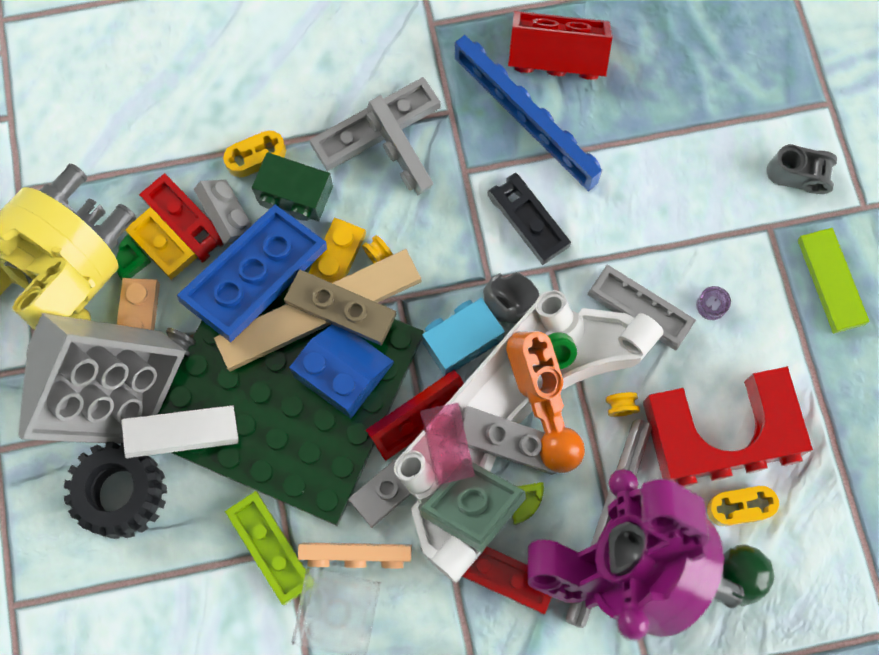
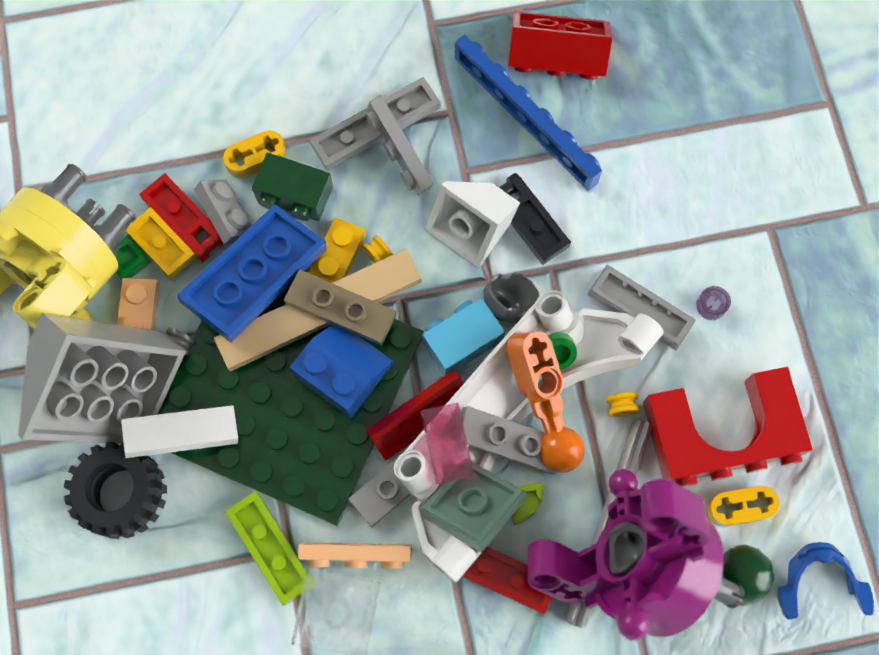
(471, 218): none -> white slope
(809, 169): dark grey piece -> none
(824, 553): none -> blue helmet
(833, 280): lime tile -> none

